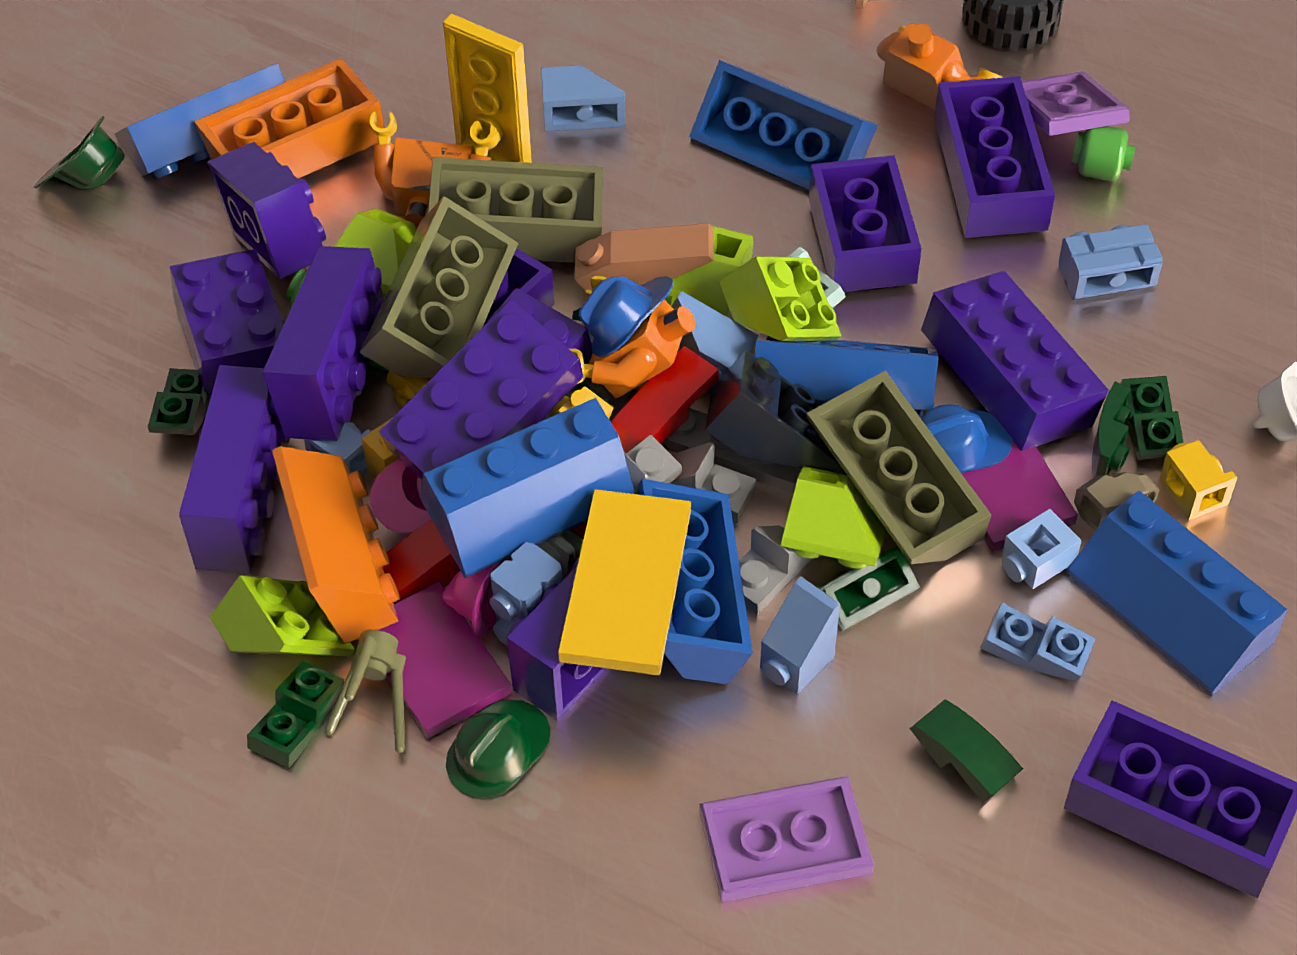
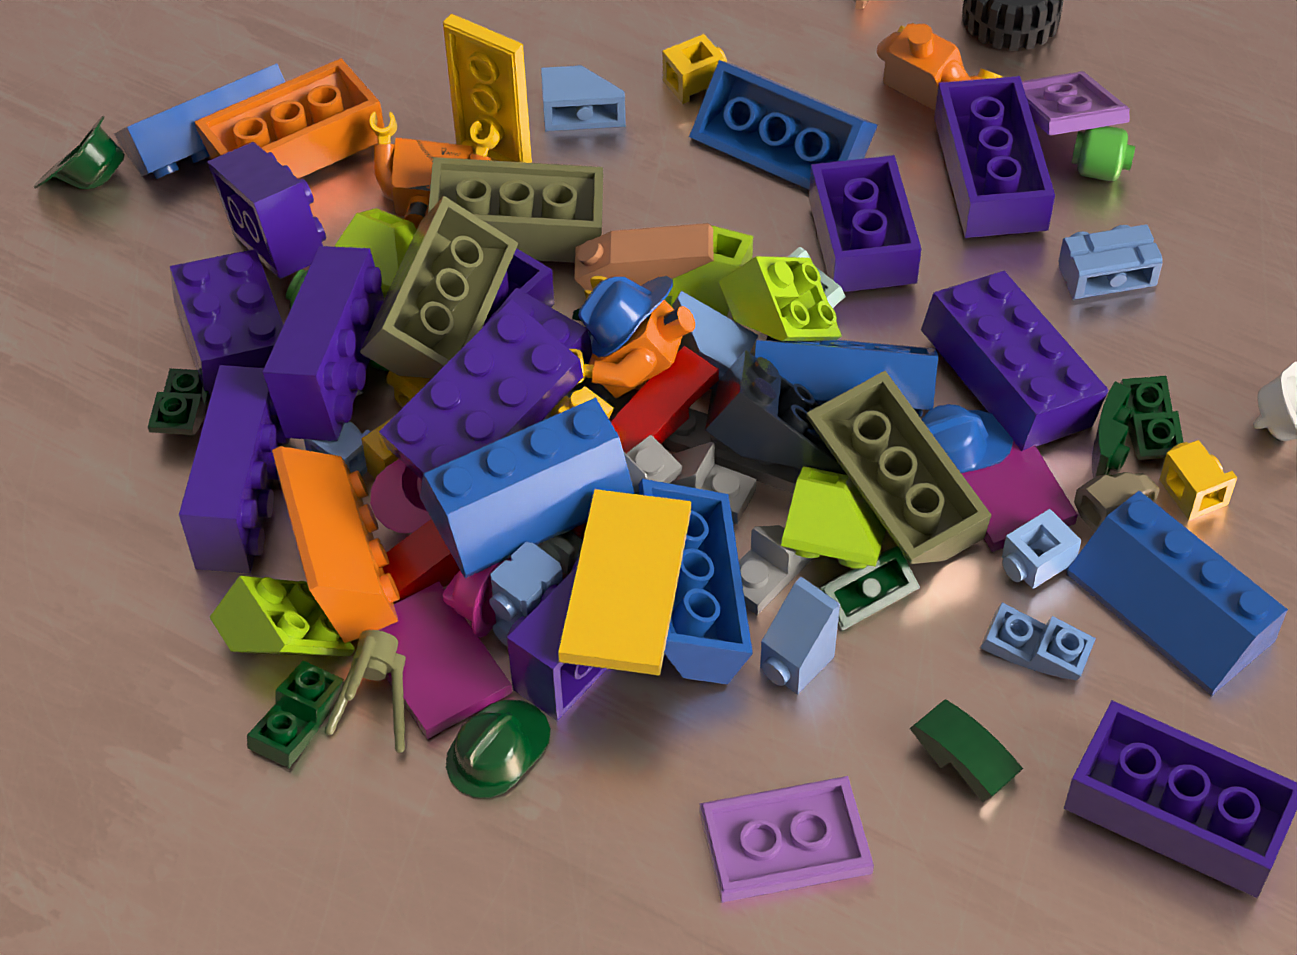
(690, 66): none -> yellow brick

